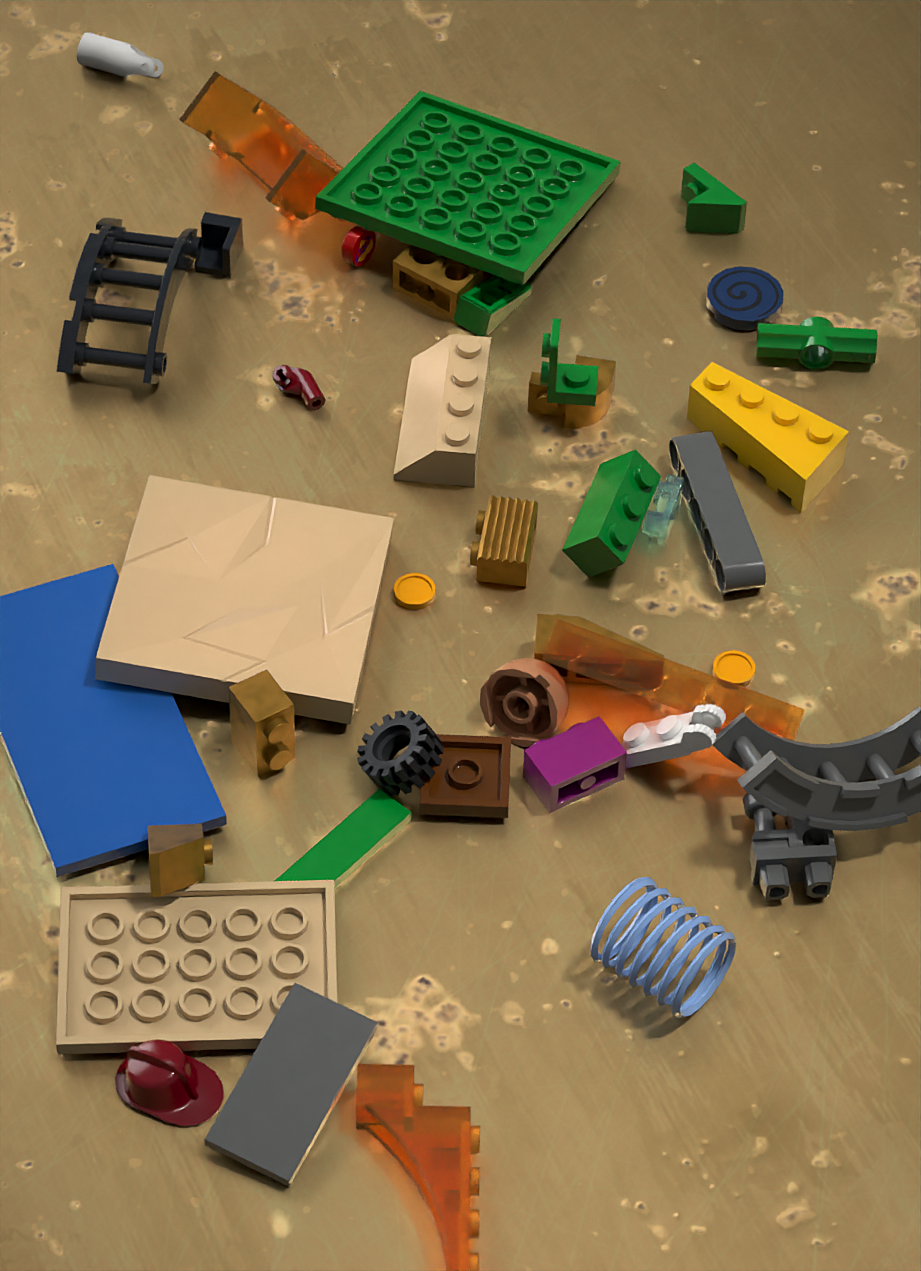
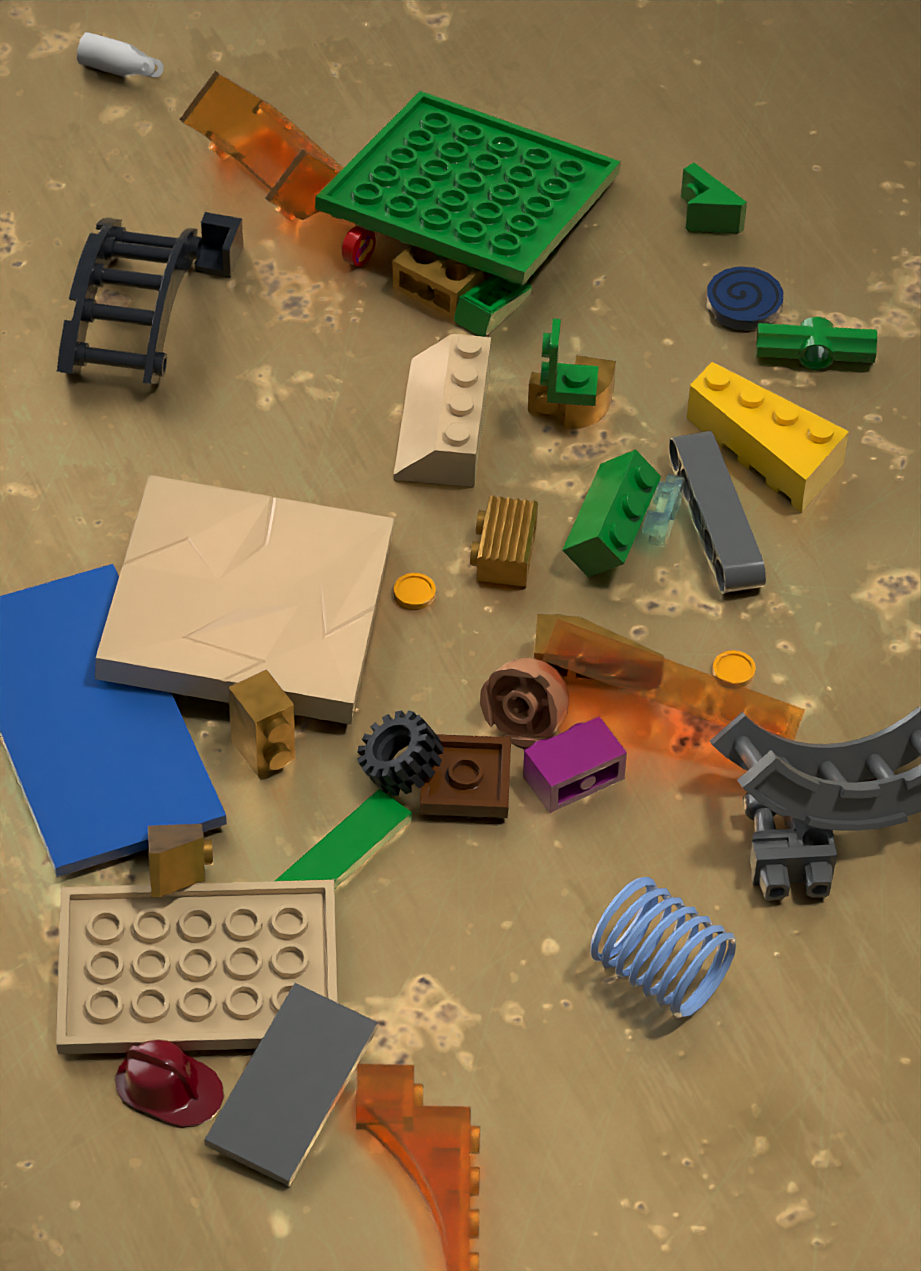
(300, 383): dark red arm -> none
(672, 735): white hinge -> none

